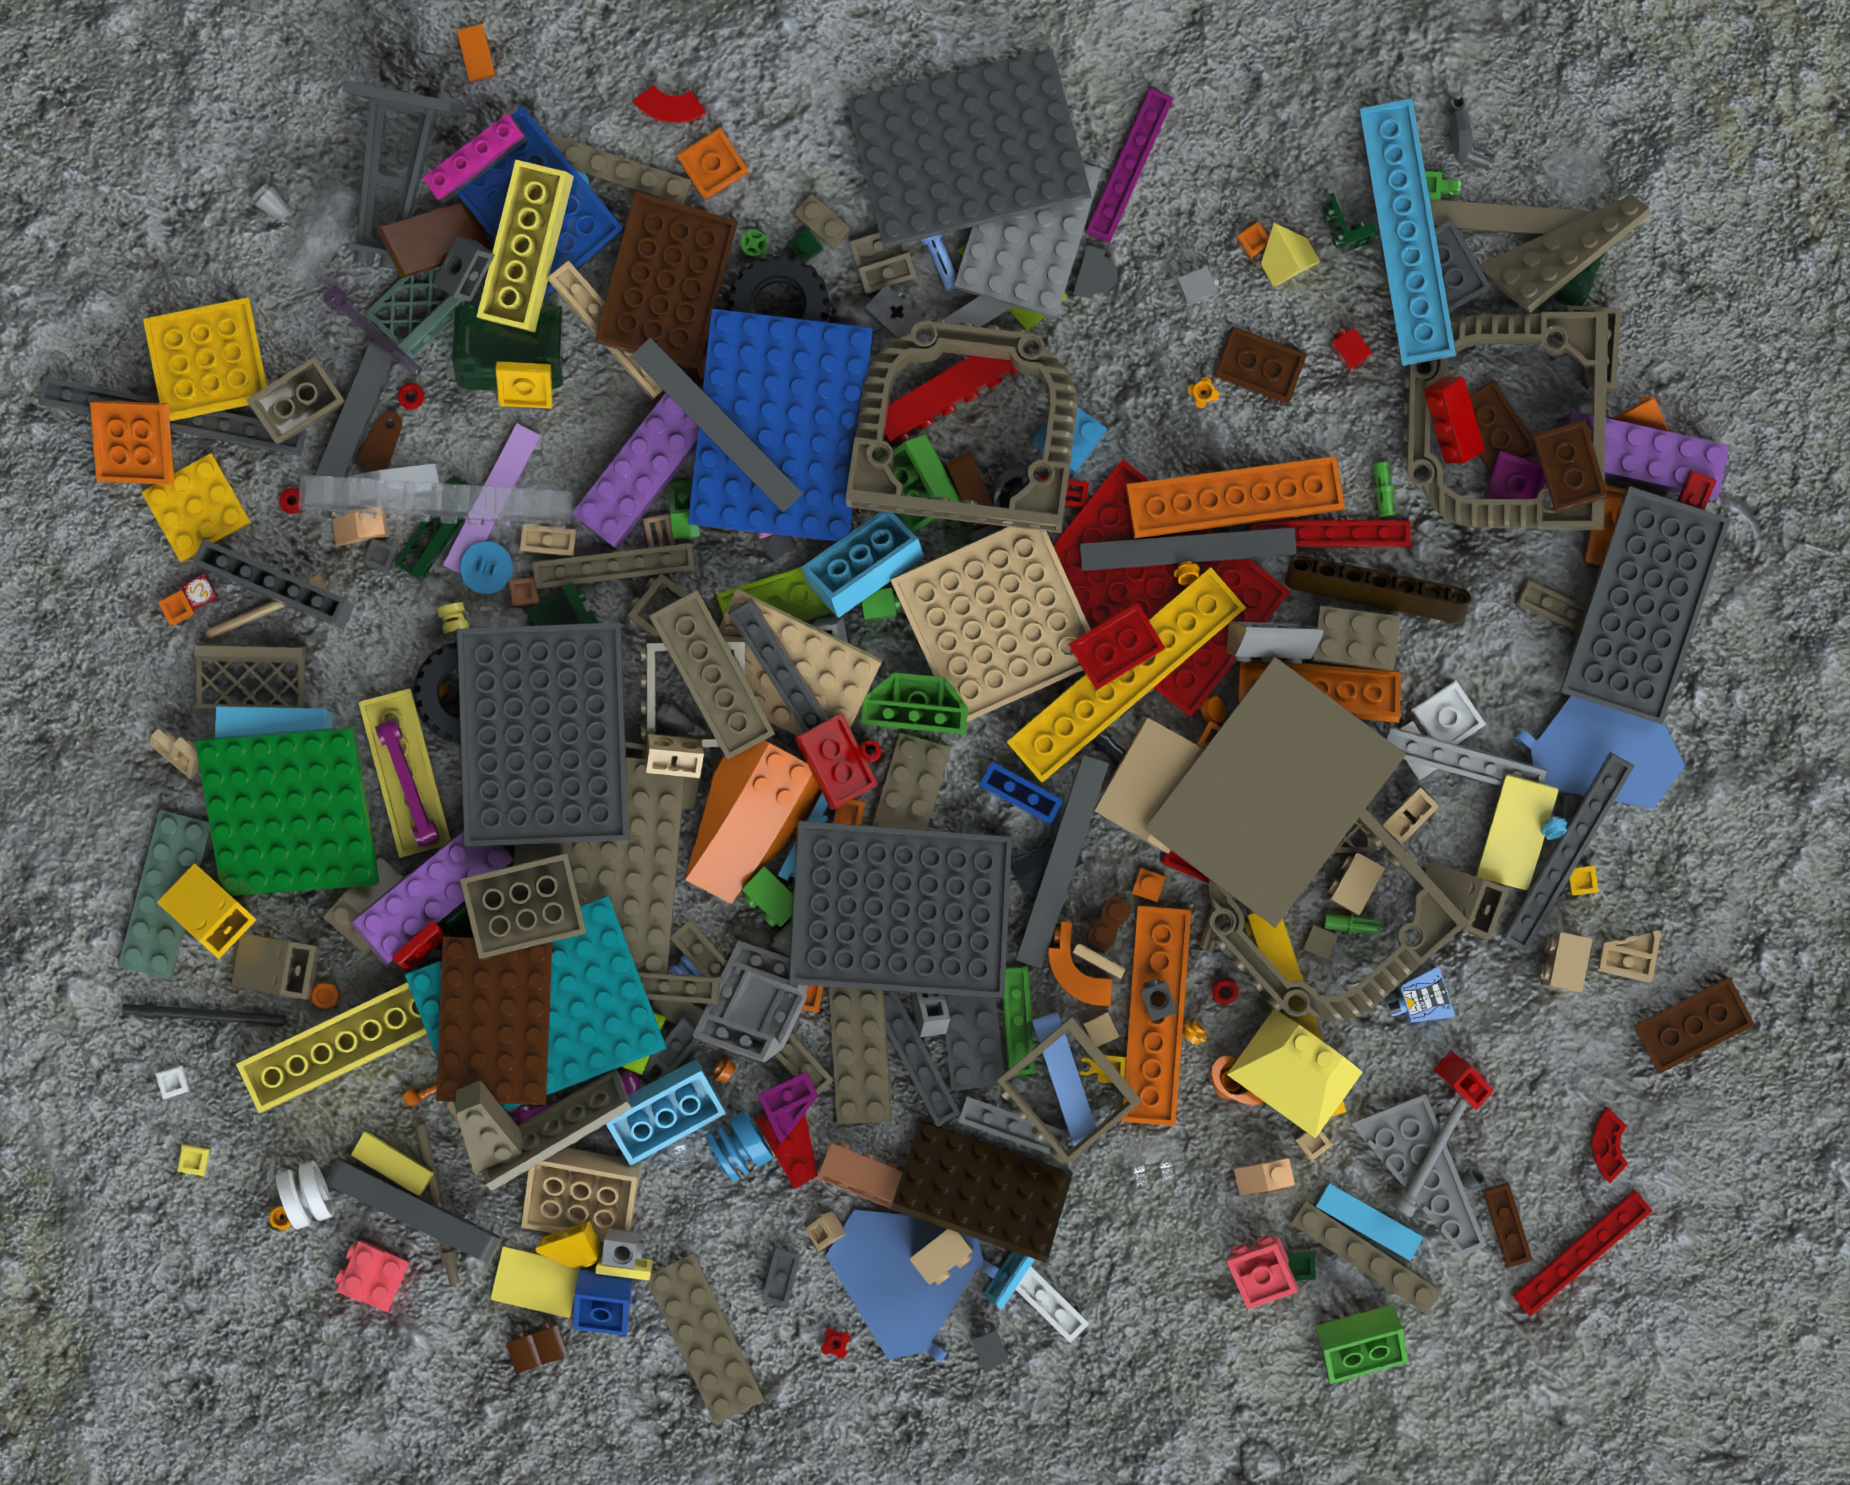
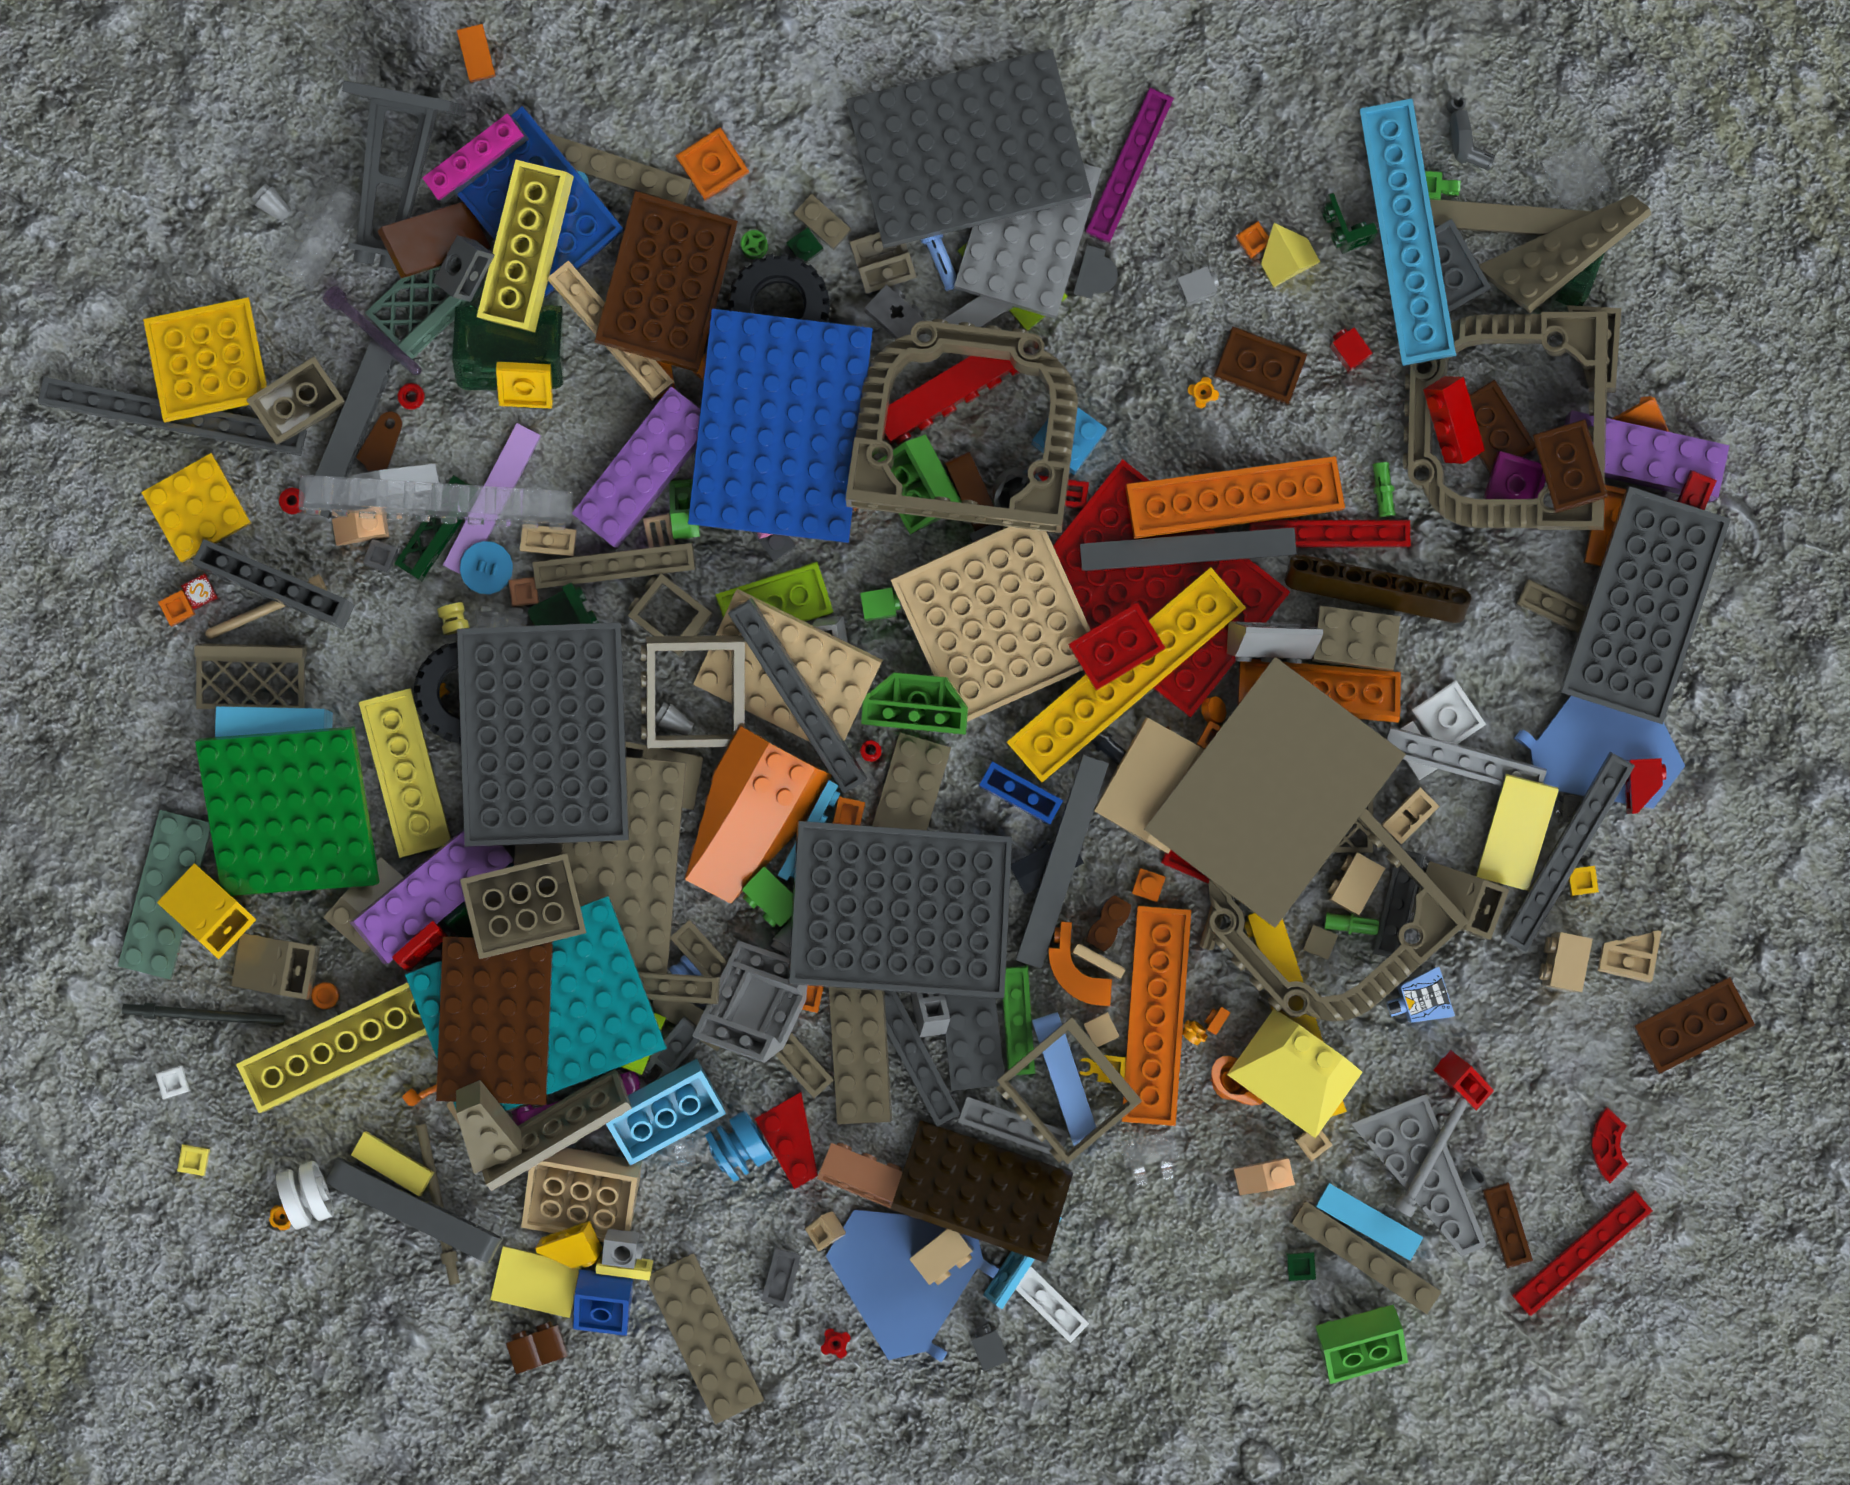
(132, 442): orange plate -> none
(177, 752): tan plate -> none
(372, 1275): coral plate -> none
(390, 734): magenta piece -> none
(669, 108): red tile -> none
(673, 755): tan brick -> none
(711, 674): dark tan plate -> none
(716, 425): dark grey tile -> none
(723, 1070): orange plate -> none
(788, 1103): magenta wing -> none
(836, 761): red tile -> none
(862, 562): medium azure brick -> none
(1168, 1007): dark grey brick -> none
(1187, 573): light orange plate -> none
(1216, 1019): none -> orange plate
(1231, 997): red plate -> none
(1262, 1271): coral plate -> none
(1397, 907): none -> dark grey tile
(1553, 828): medium azure plate -> none
(1643, 783): none -> red slope

